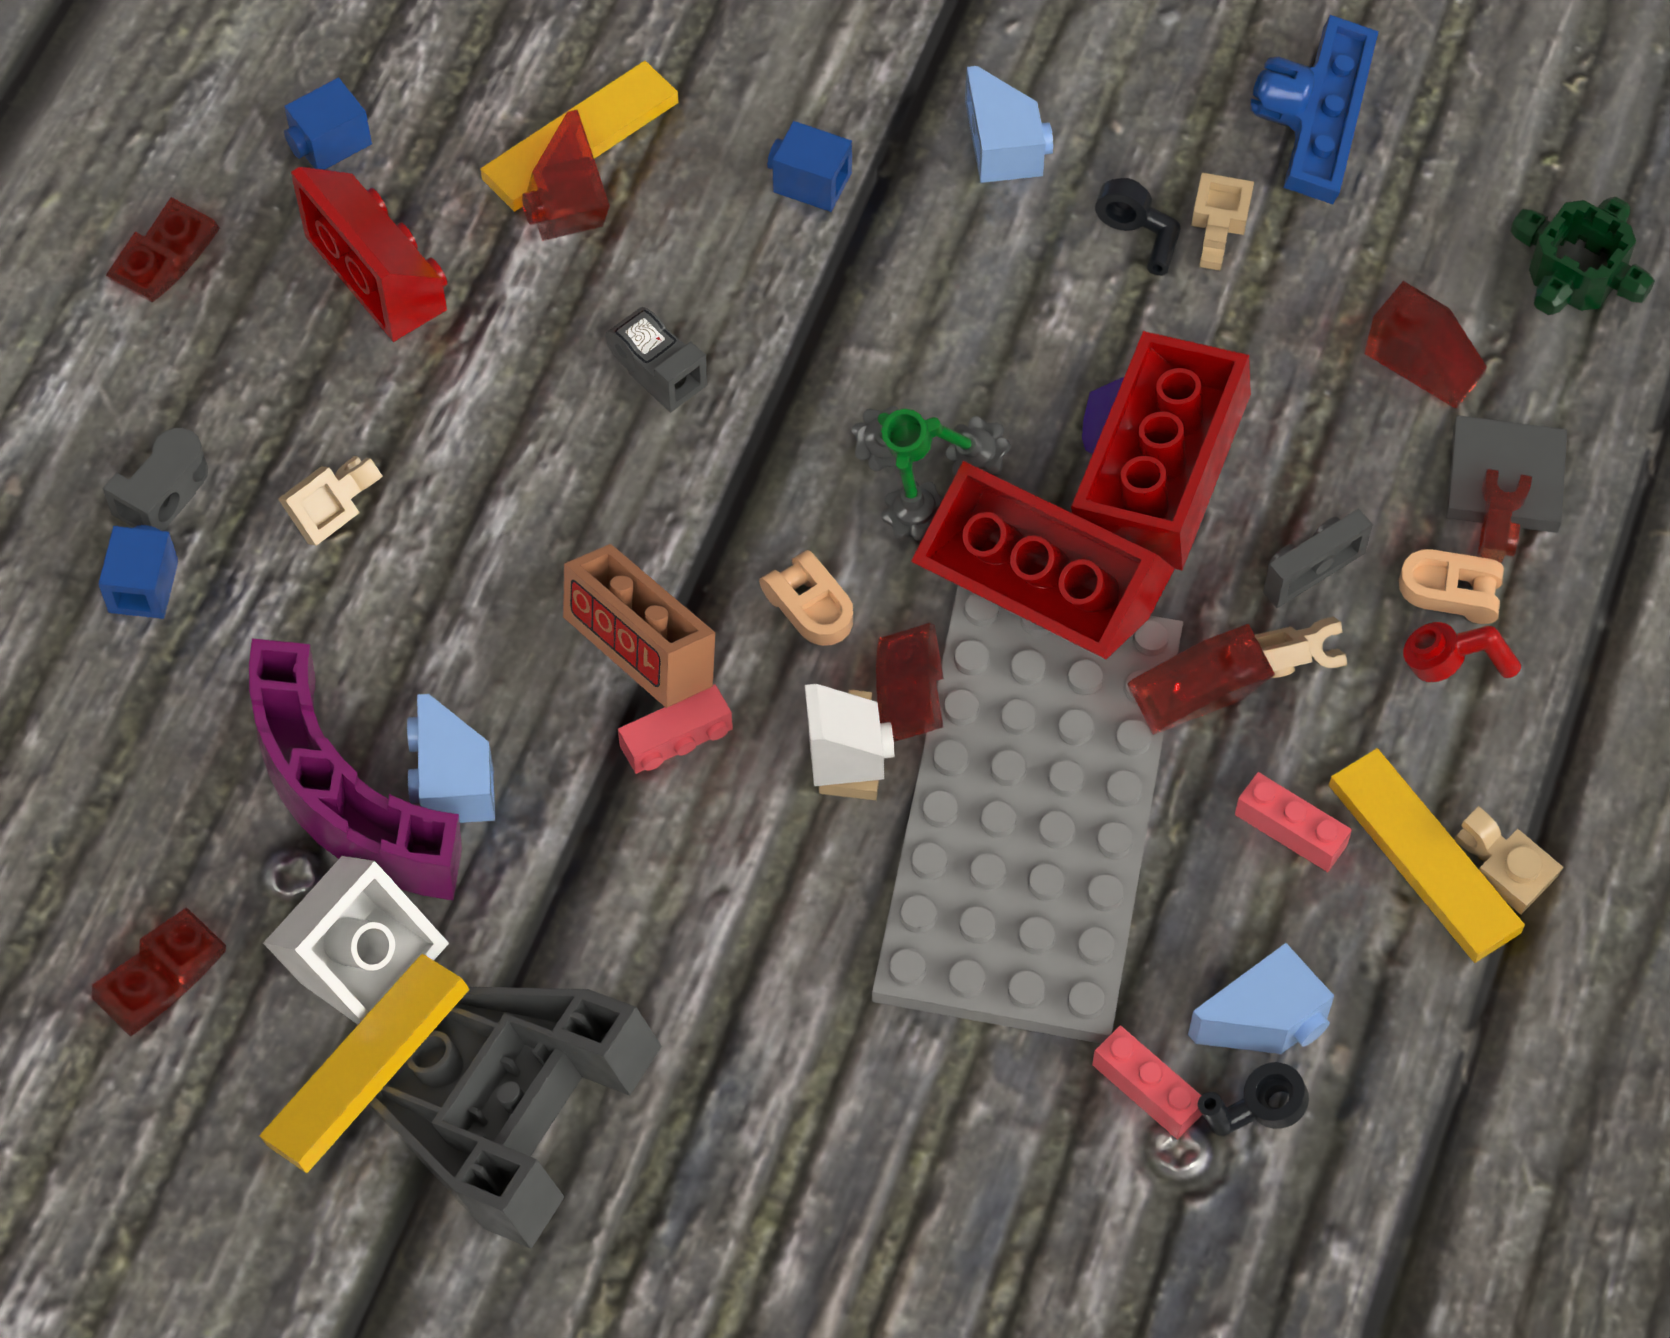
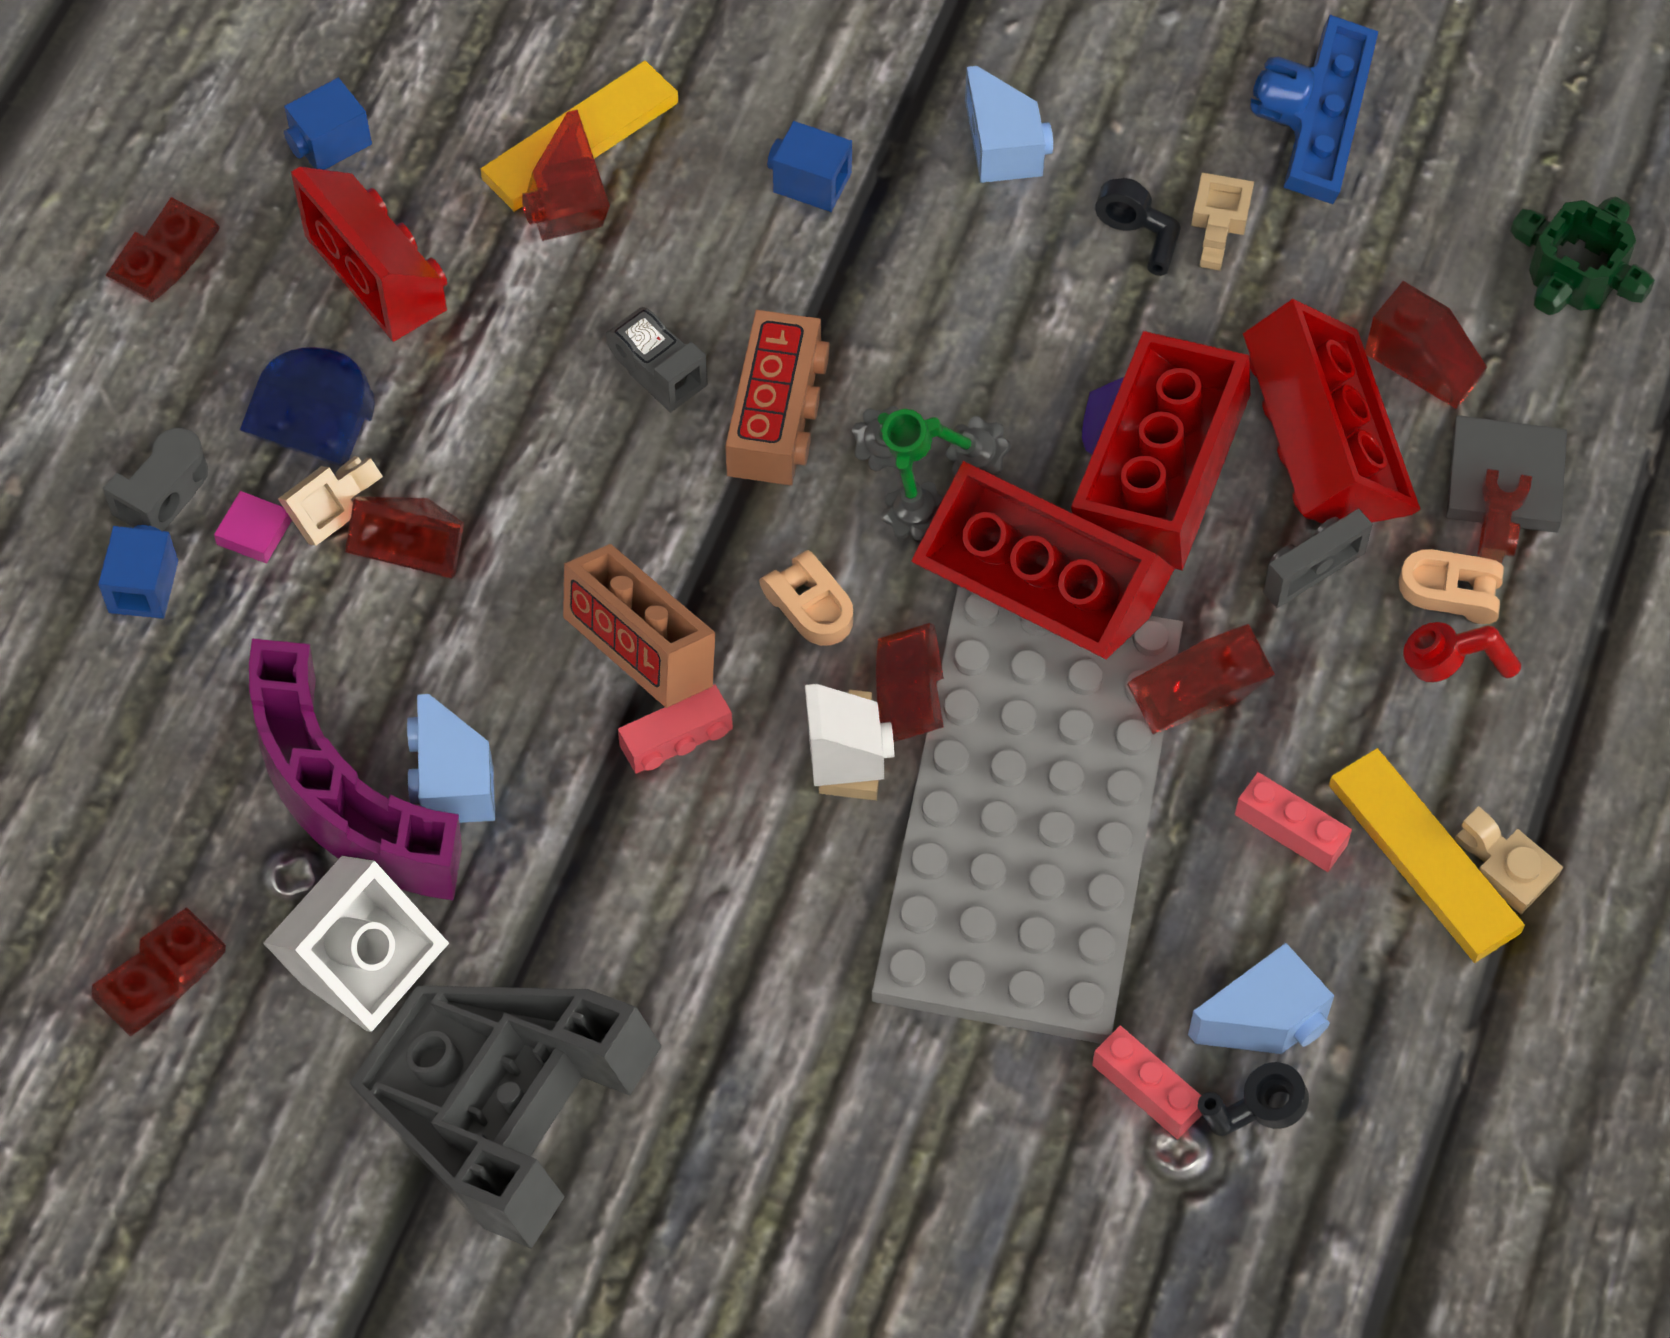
(252, 527): none -> dark pink tile
(311, 404): none -> clear blue slope
(364, 1063): yellow tile -> none
(405, 533): none -> clear red slope
(776, 398): none -> nougat brick
(1291, 648): tan plate -> none
(1328, 416): none -> red slope

